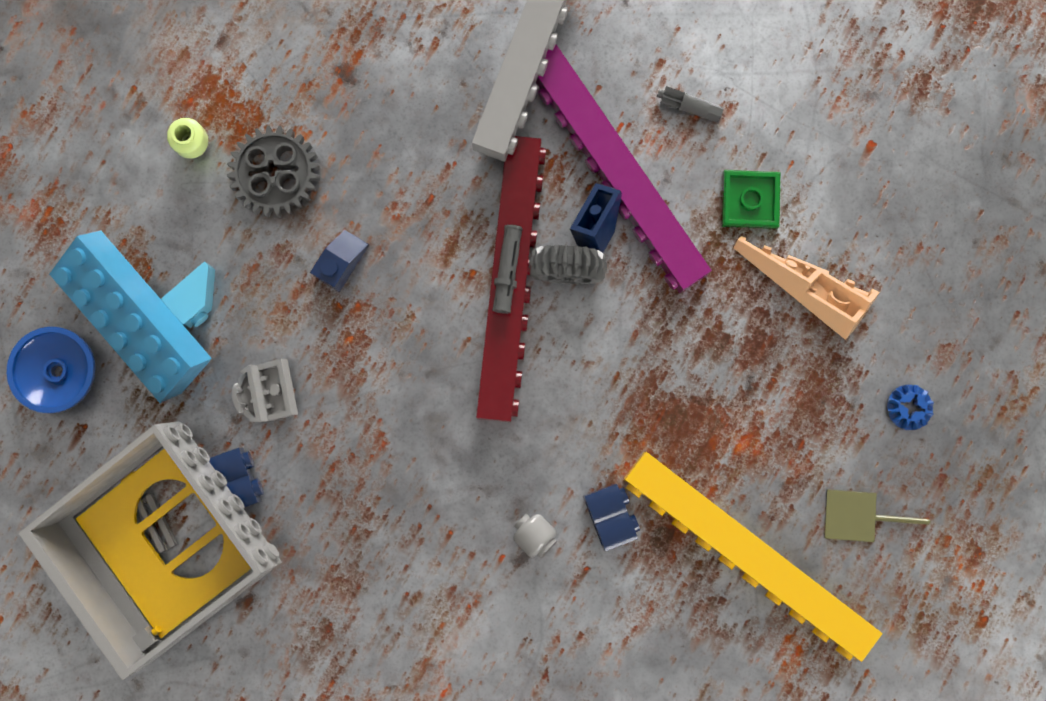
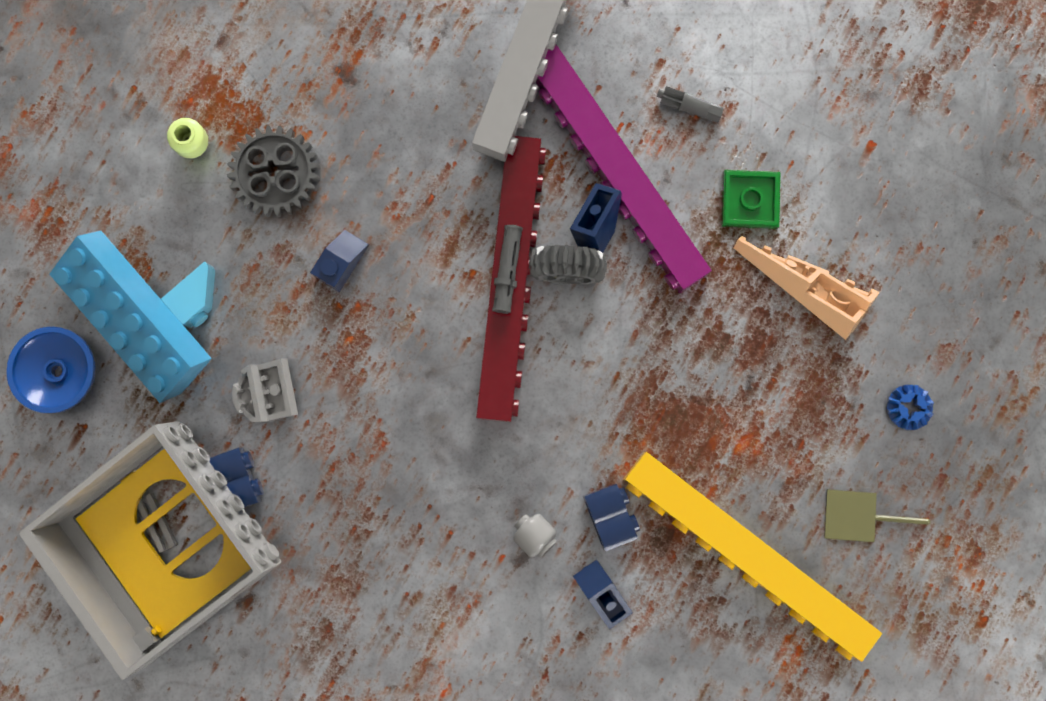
(602, 594): none -> dark blue slope

